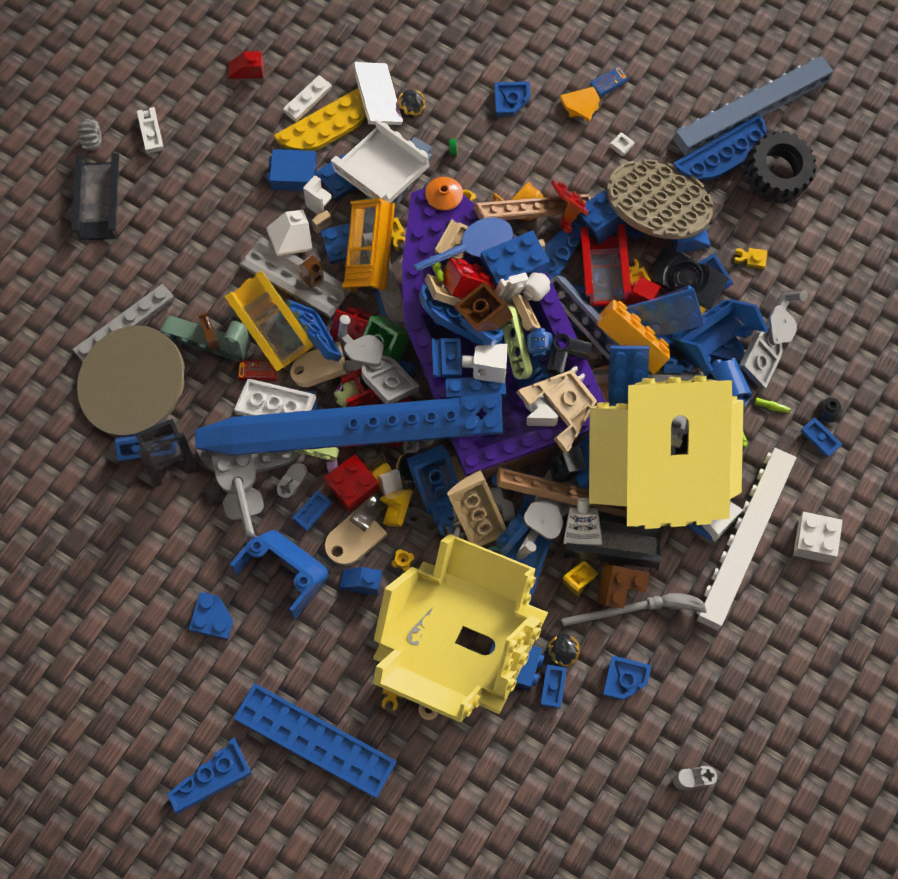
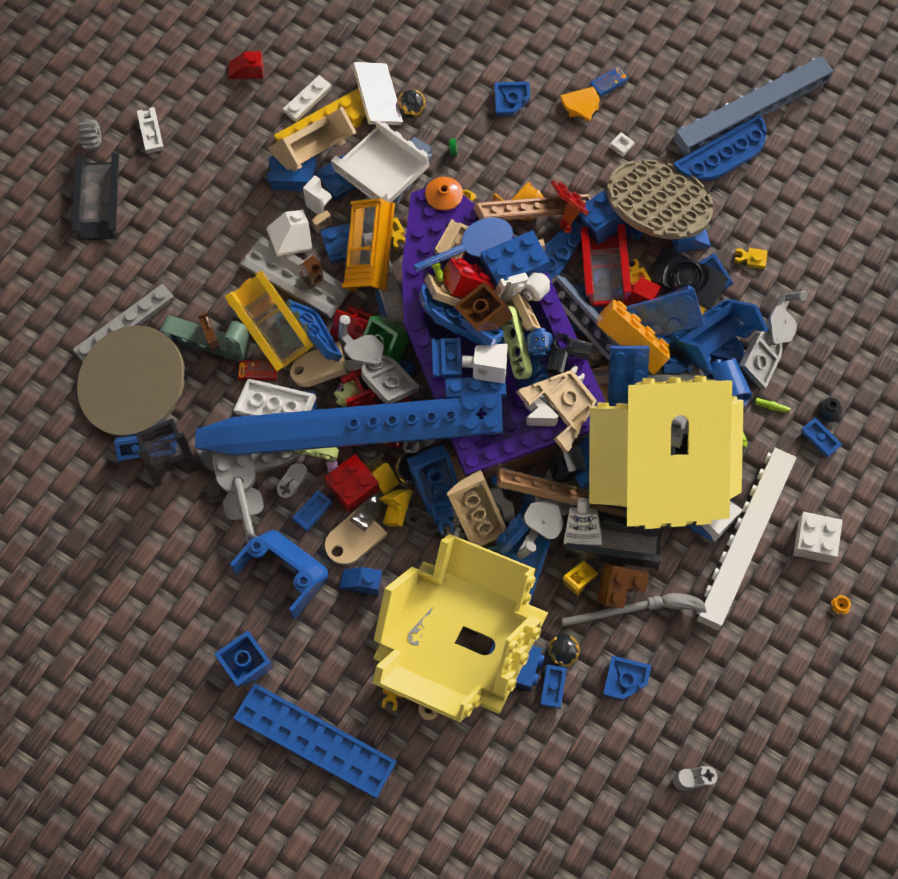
(211, 617): blue plate -> none
(217, 774): blue wing -> none
(244, 660): none -> blue slope
(313, 139): none -> tan windscreen
(390, 482): white tile -> none
(408, 557): yellow plate -> none
(794, 152): black tyre -> none
(841, 600): none -> light orange plate

